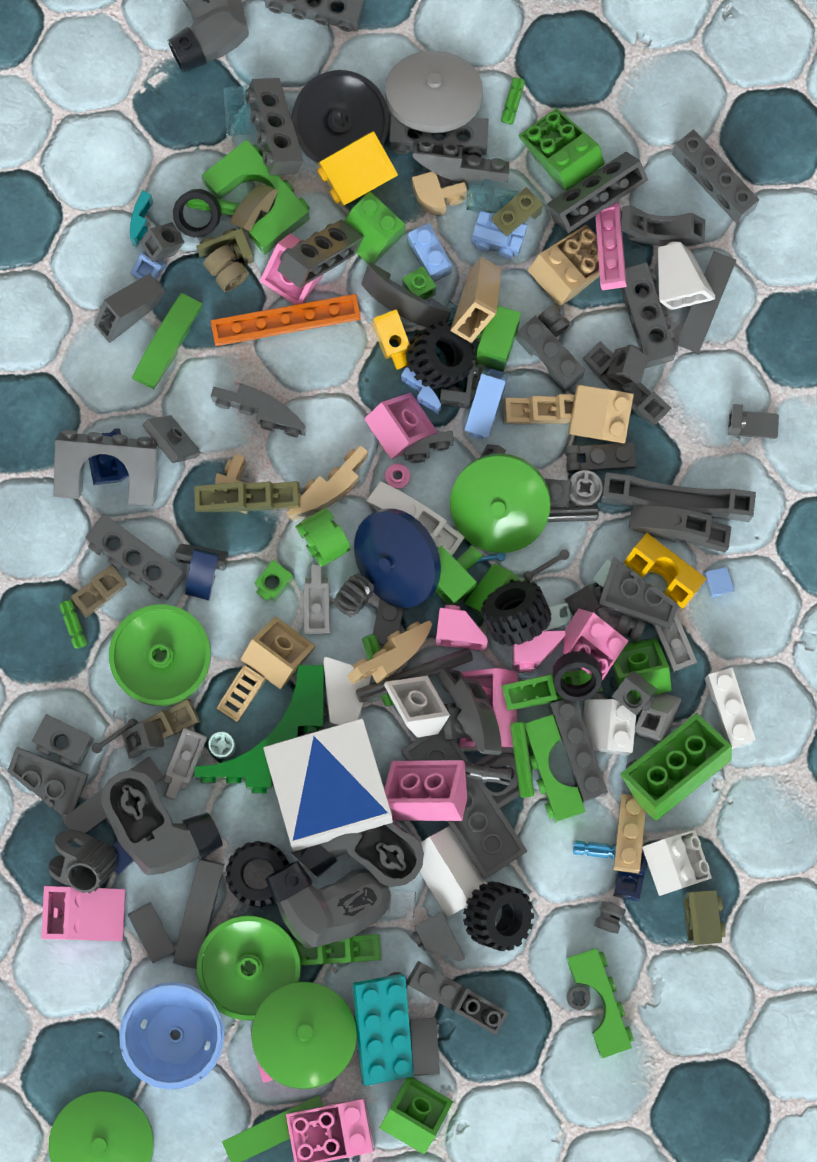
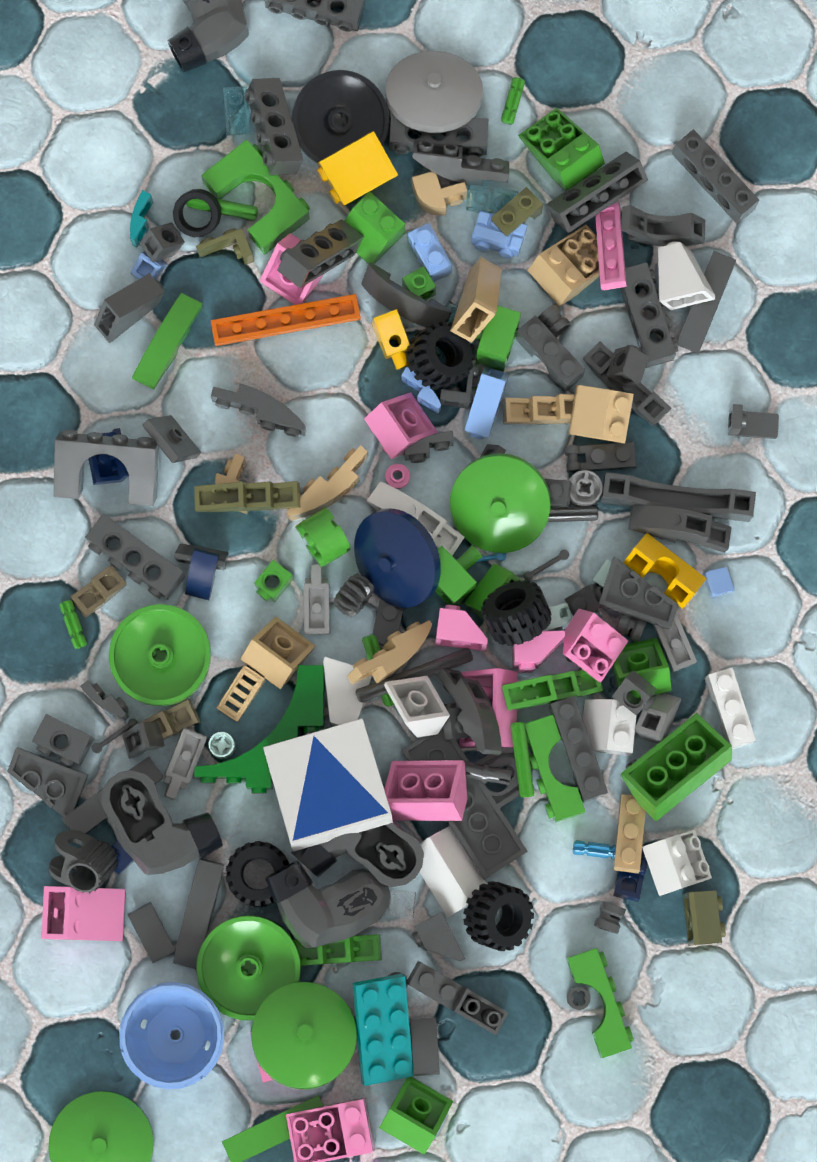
(110, 704): none -> dark grey slope
(223, 265): dark tan wheel -> none
(247, 212): dark tan slope -> none
(581, 692): black tyre -> none

